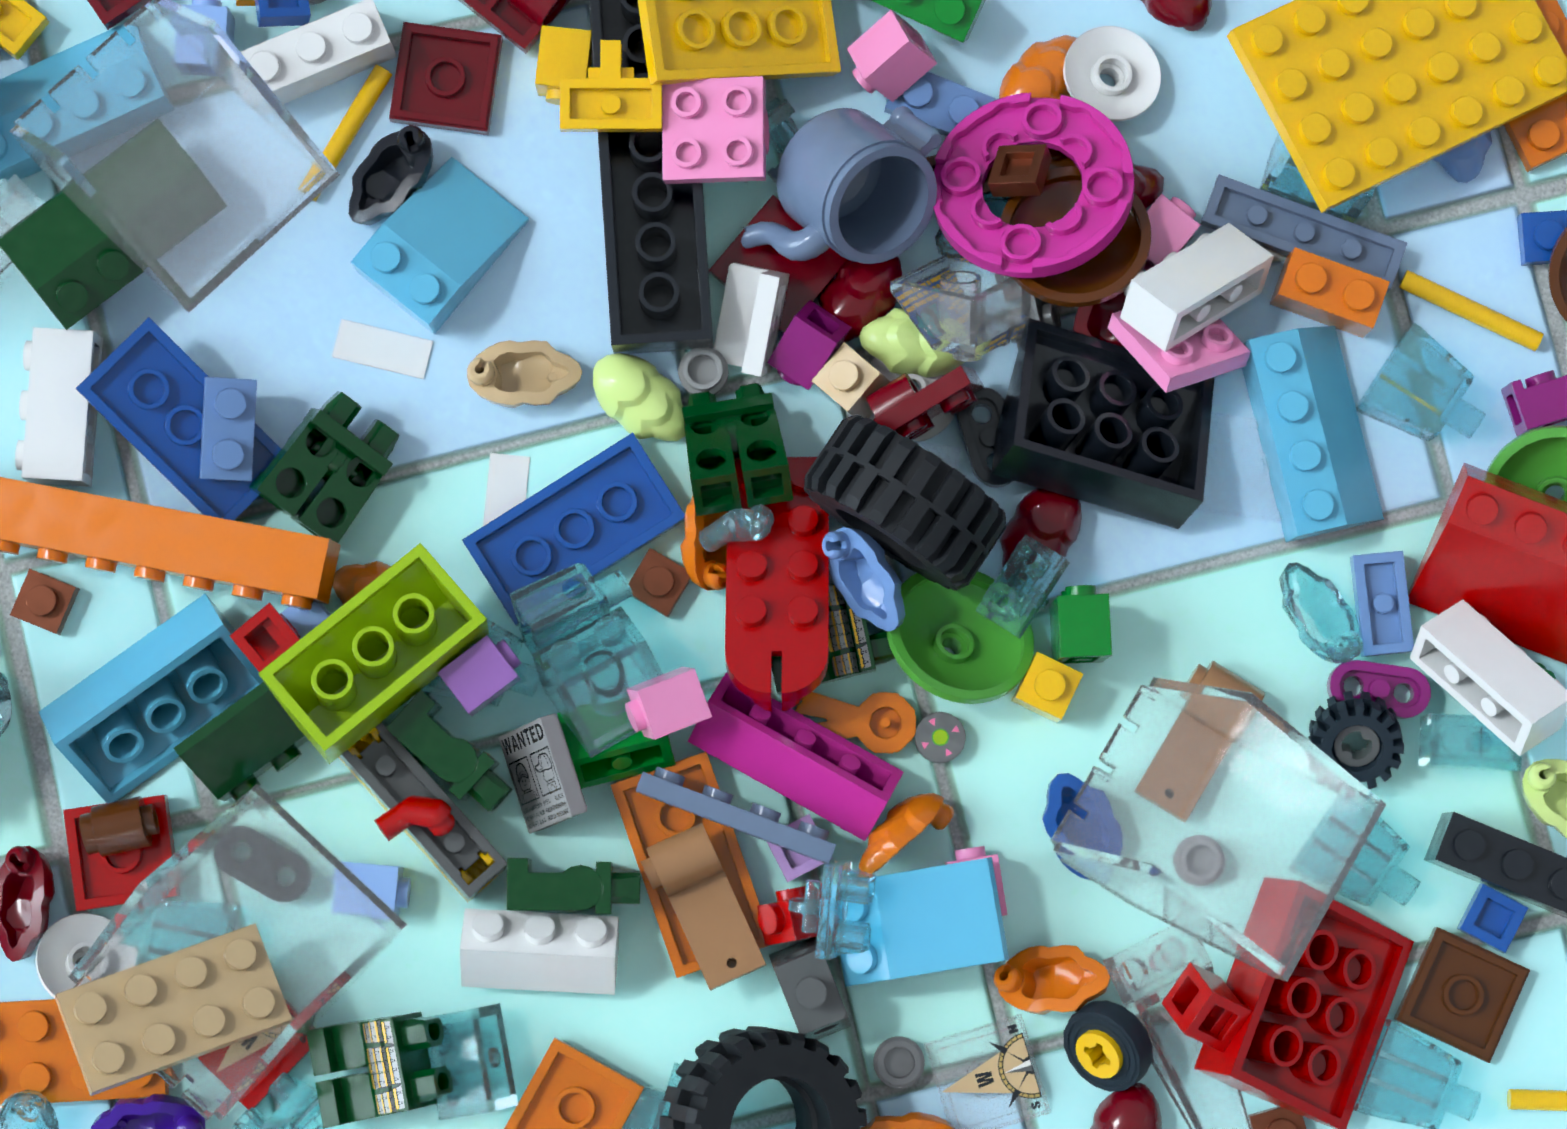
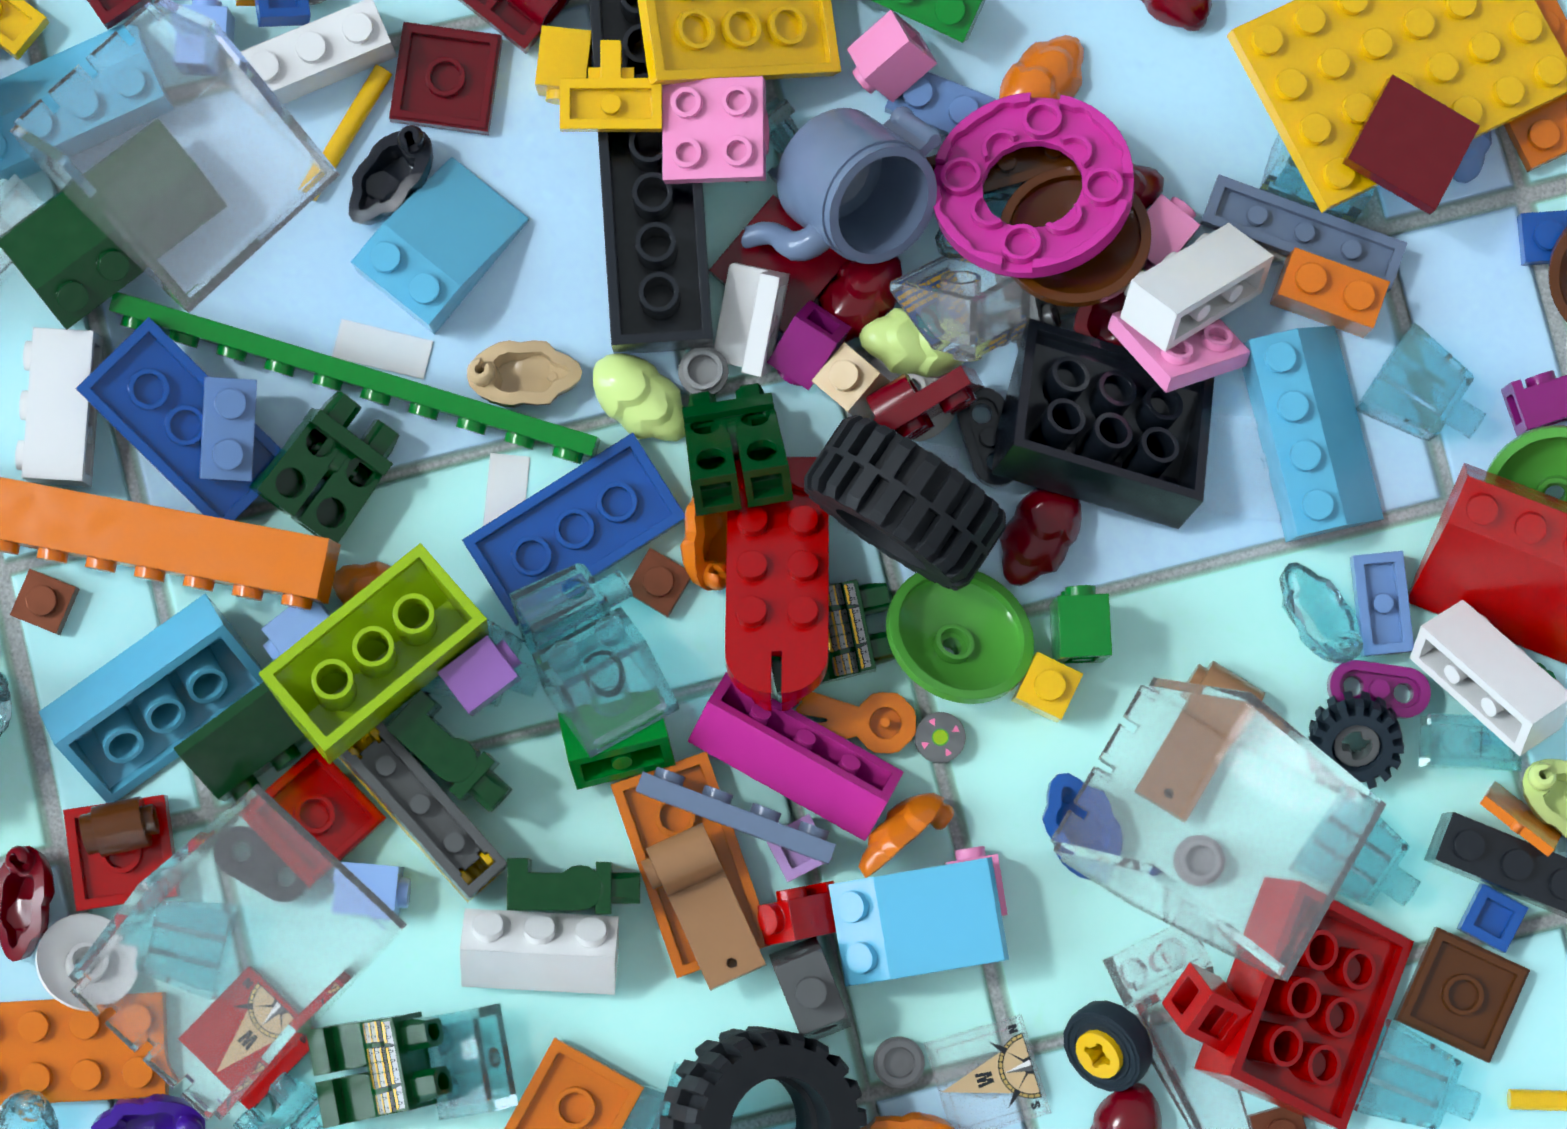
(172, 1009): tan plate -> none
(265, 636): red brick -> none
(326, 804): none -> red tile
(375, 384): none -> green plate
(417, 811): red arm -> none
(543, 773): light grey tile -> none
(667, 703): bright pink brick -> none
(736, 526): clear light blue arm -> none
(835, 932): clear light blue hips -> none
(864, 577): medium blue arm -> none
(1019, 170): copper plate -> none
(1022, 586): clear light blue hips -> none
(1051, 979): orange arm -> none
(1125, 59): white dish -> none
(1411, 144): none -> dark red tile
(1471, 310): yellow bar -> none
(1520, 818): none -> piece

